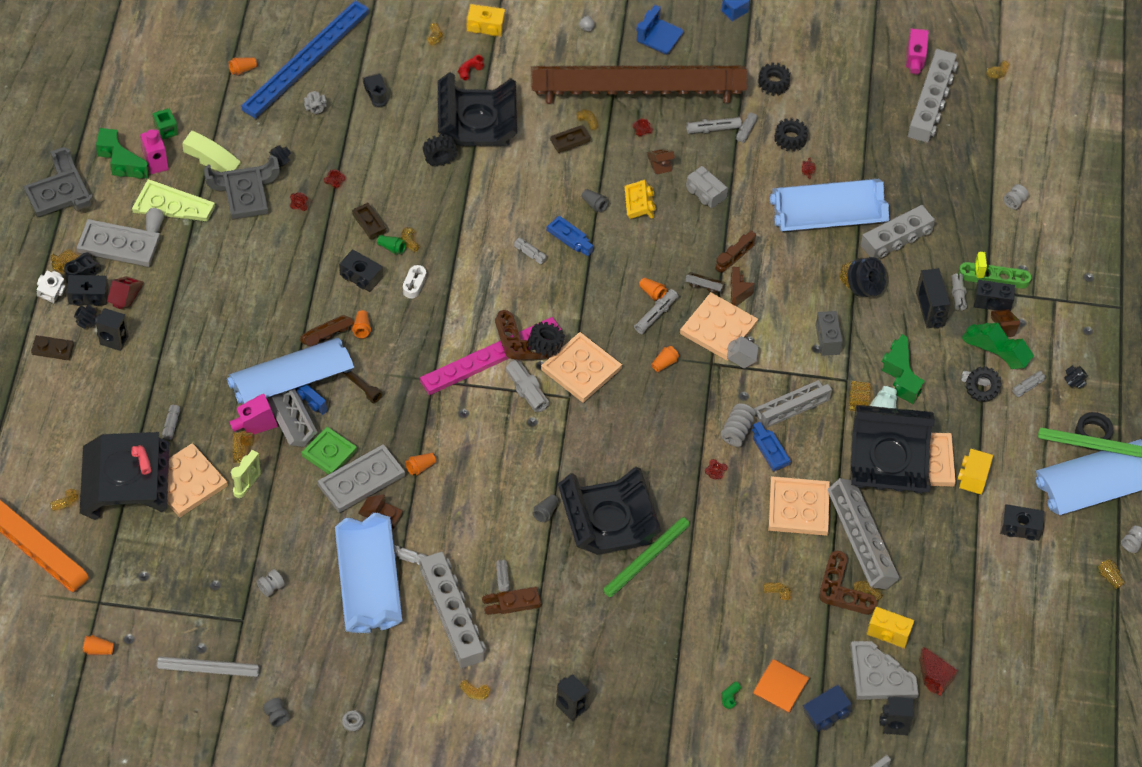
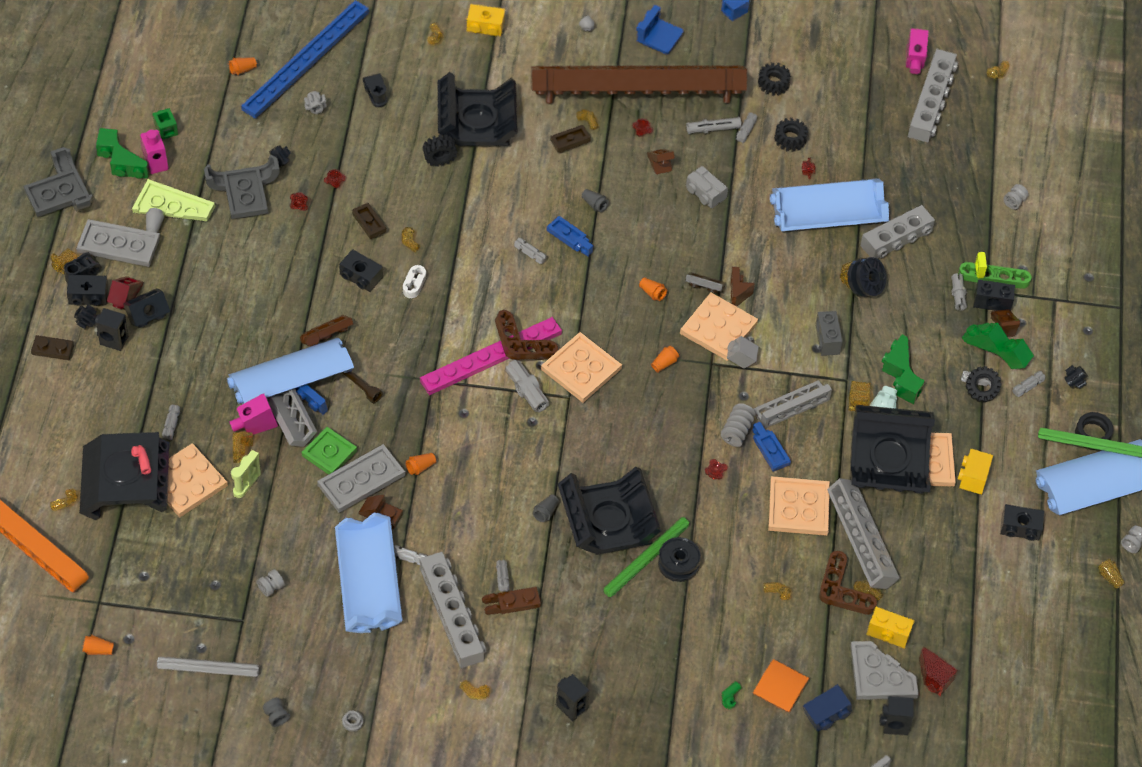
(50, 286): white brick -> none
(135, 307): none -> black brick
(209, 153): yellowish green slope -> none
(361, 326): orange cone -> none
(393, 244): green cone -> none
(475, 62): red piece -> none
(553, 334): black tyre -> none
(639, 199): yellow bracket -> none
(661, 305): light grey pin -> none
(676, 549): none -> black wheel
(735, 252): reddish brown hinge -> none
(932, 298): black window -> none

